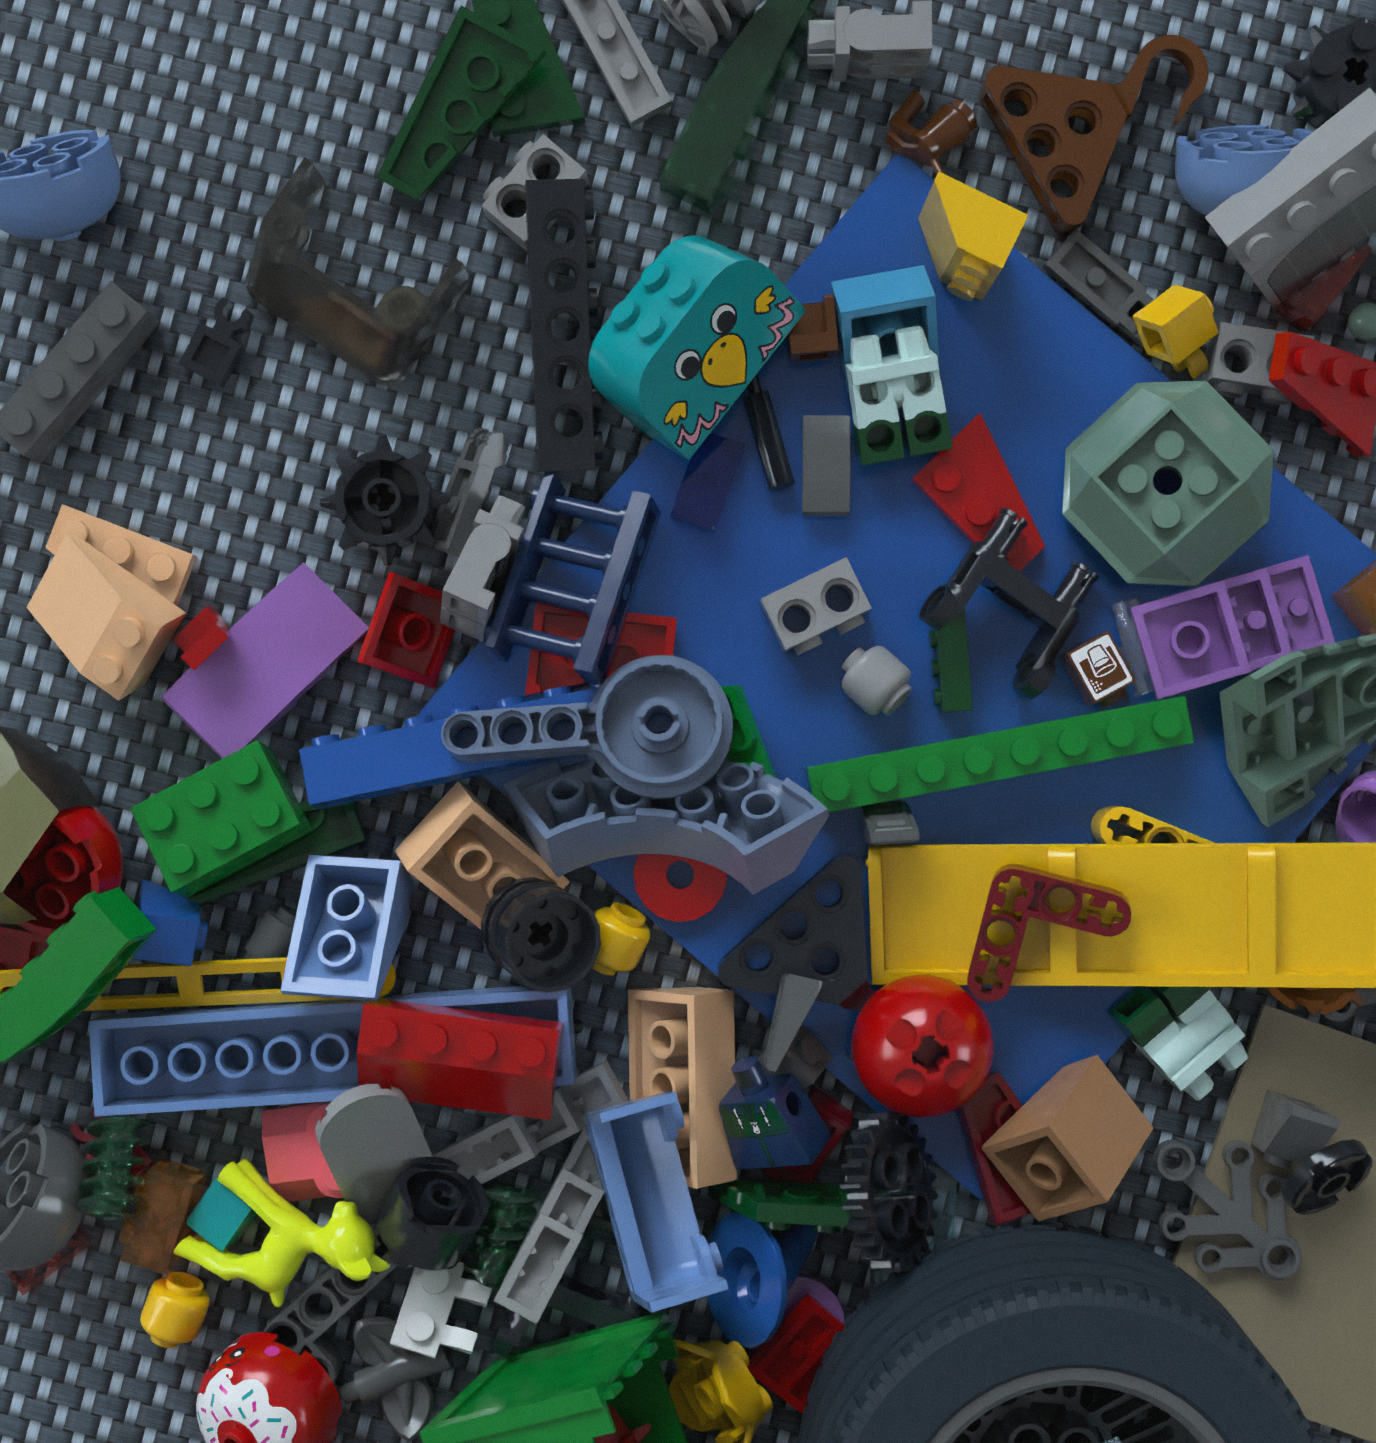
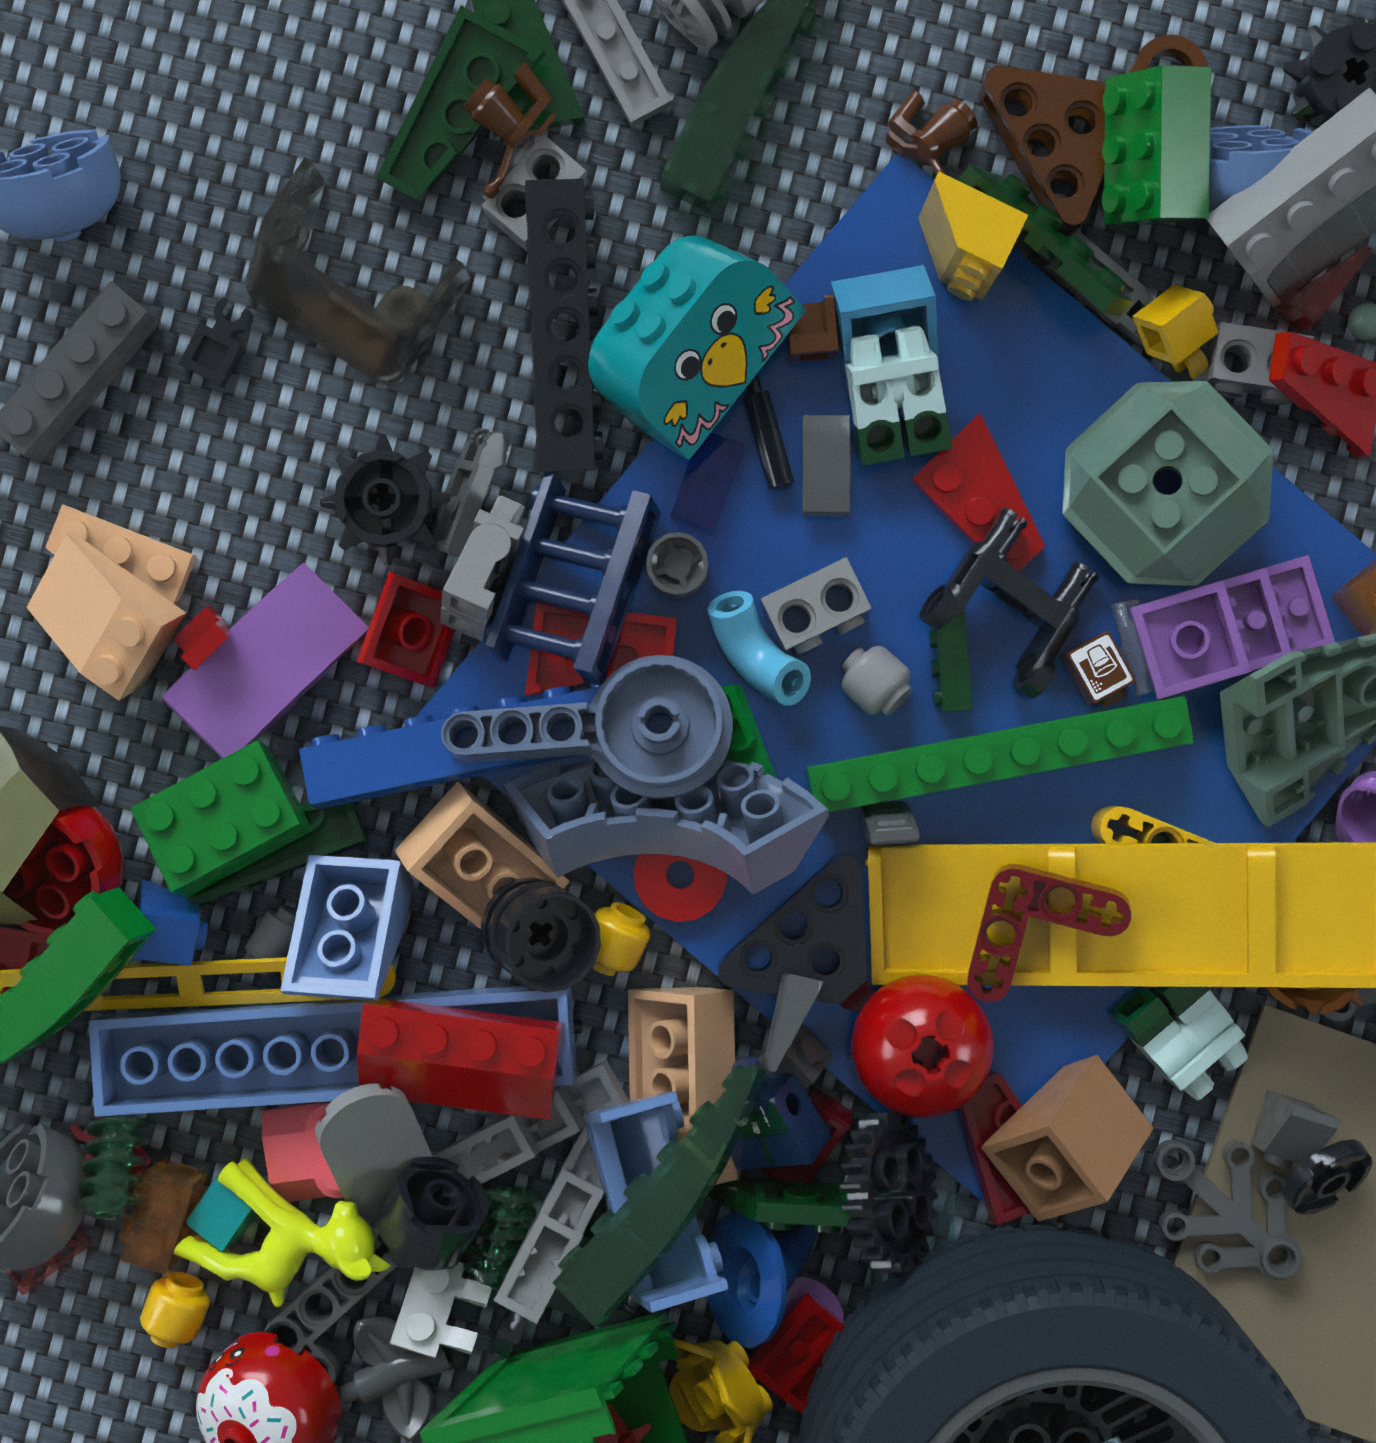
(497, 112): none -> reddish brown piece
(659, 1204): none -> clear green slope
(677, 565): none -> dark grey wheel
(753, 651): none -> medium azure cylinder
(872, 43): light grey hips -> none
(1045, 237): none -> dark green wing
(1157, 145): none -> green brick

